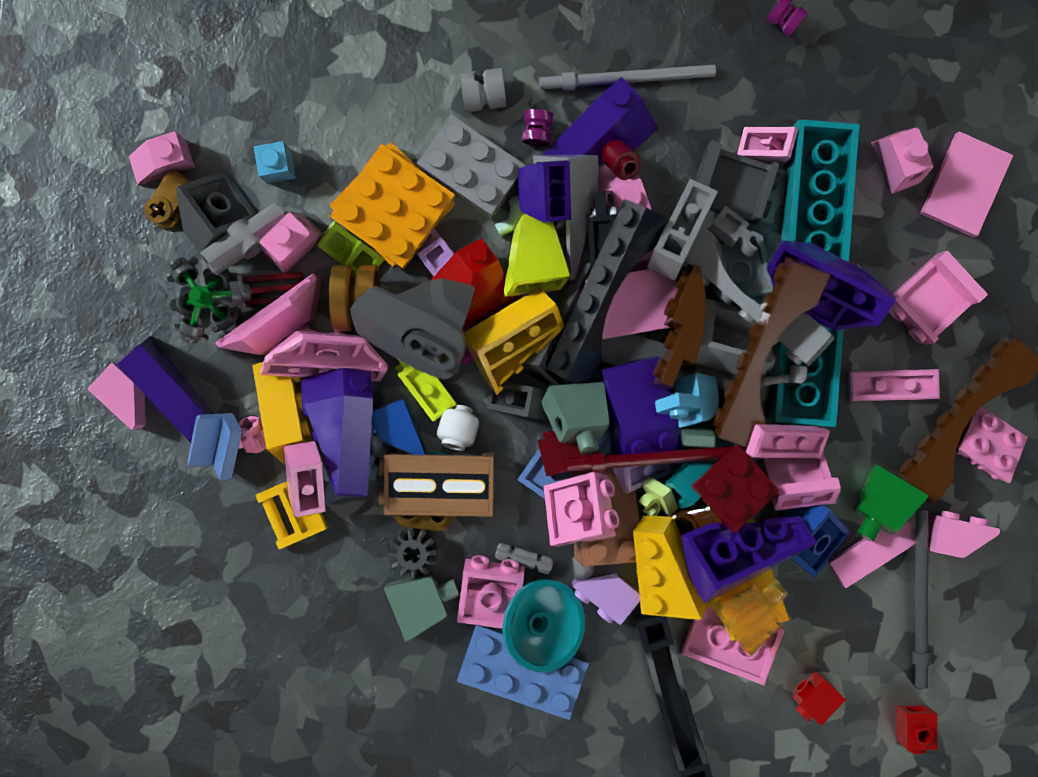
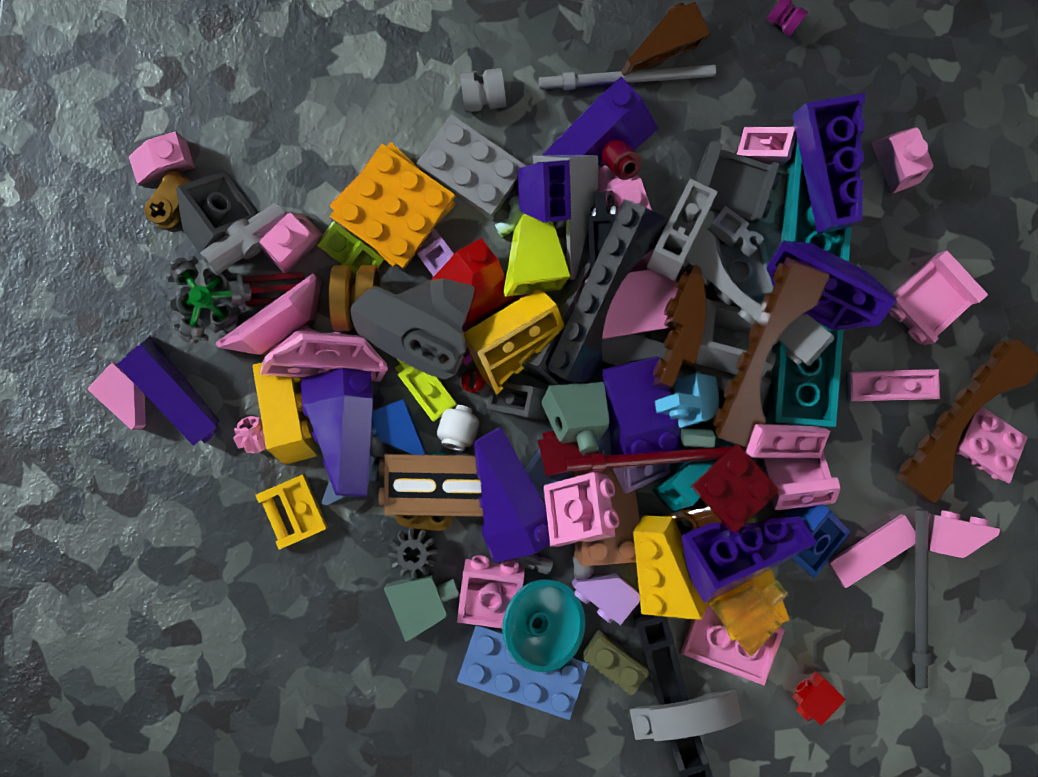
(215, 443): medium blue panel -> none
(274, 162): medium azure brick -> none
(304, 478): bright pink brick -> none
(479, 382): none -> red hinge
(510, 503): none -> dark purple wedge
(537, 127): magenta wheel -> none
(615, 662): none -> olive brick
(657, 498): yellowish green tile -> none
(676, 33): none -> reddish brown slope
(686, 718): none -> light grey arch
(797, 375): light grey hand -> none
(832, 159): none -> dark purple wedge
(886, 503): green torso -> none
(916, 728): red brick -> none
(966, 184): bright pink tile -> none

